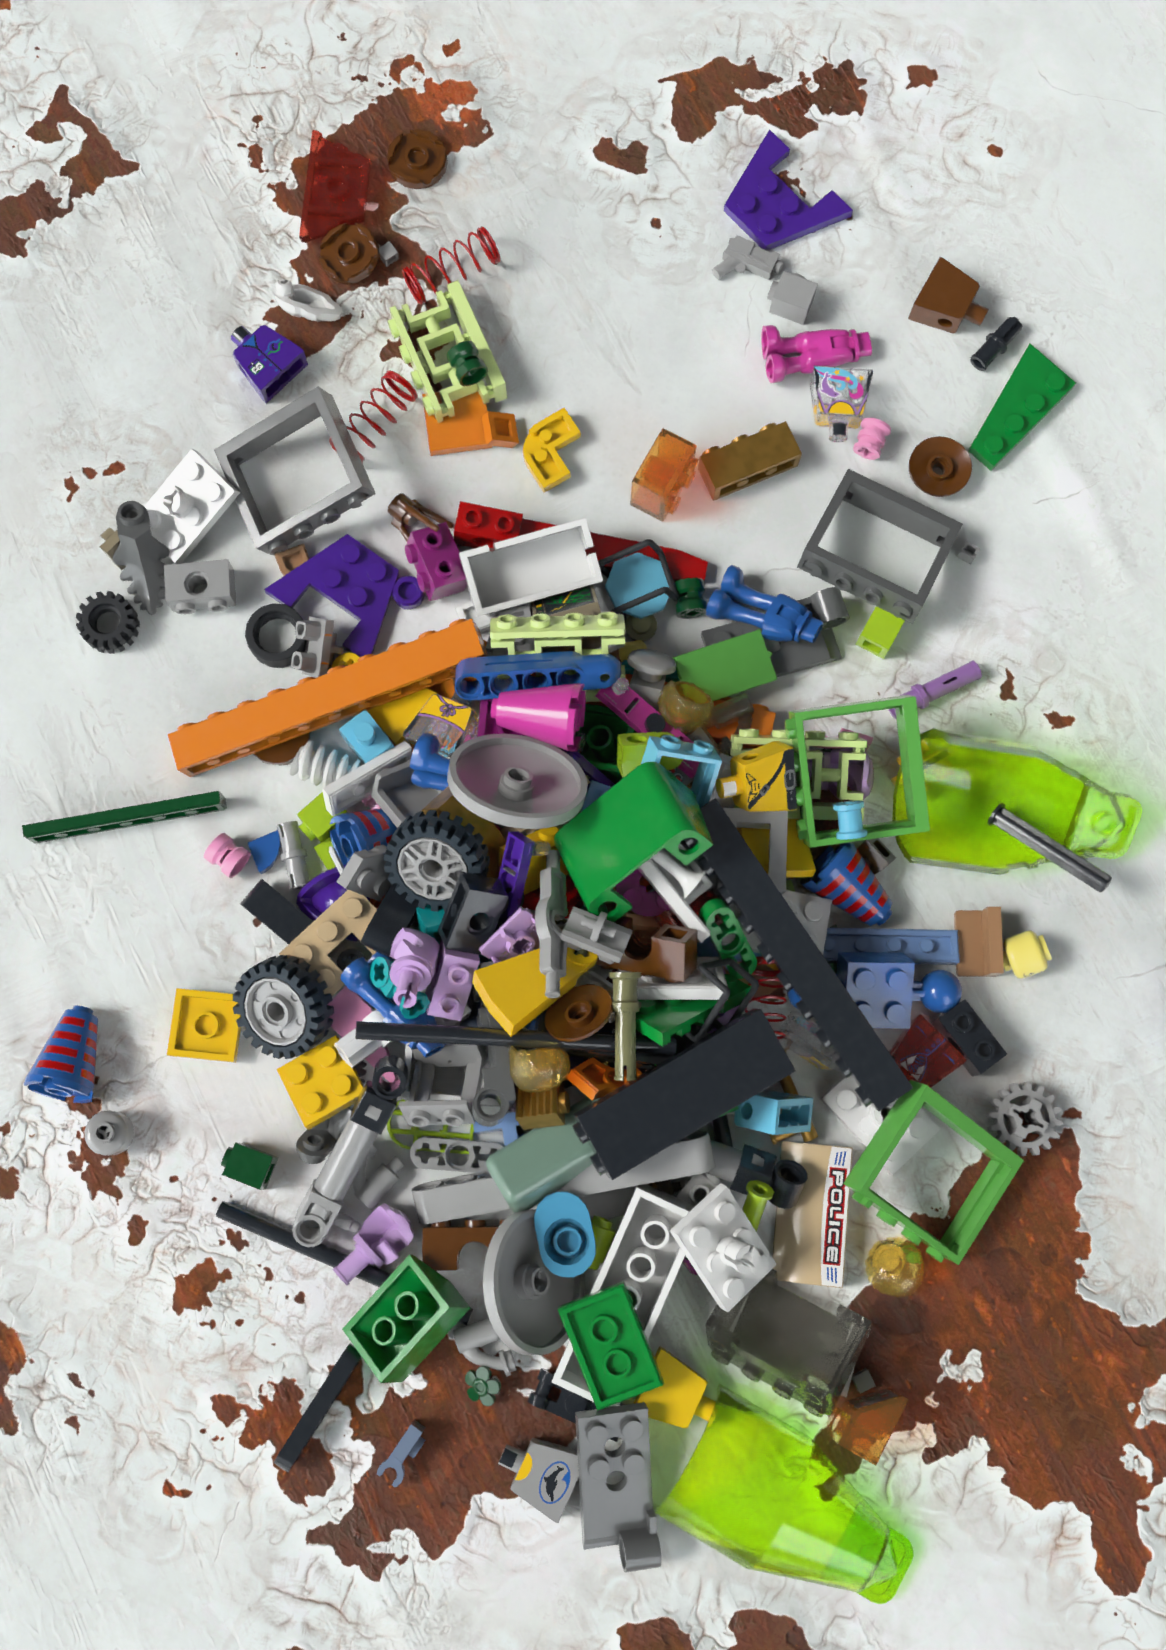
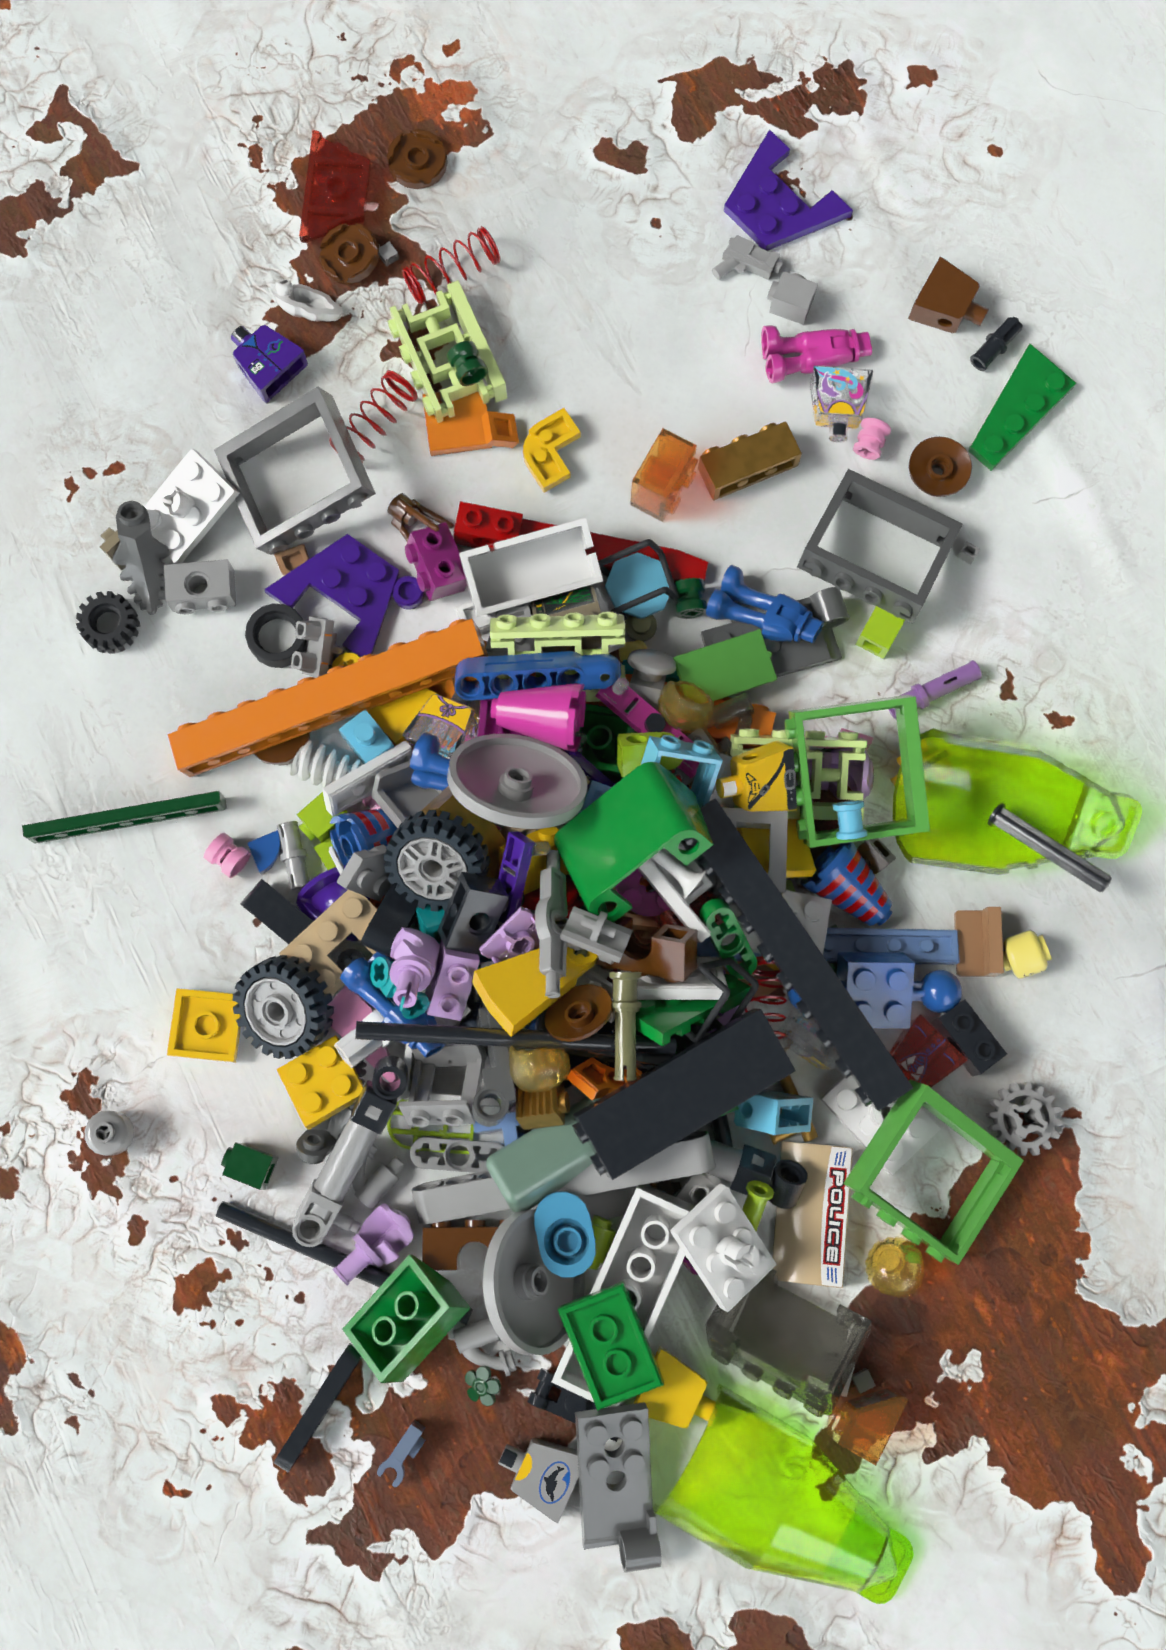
(67, 1058): blue cone -> none

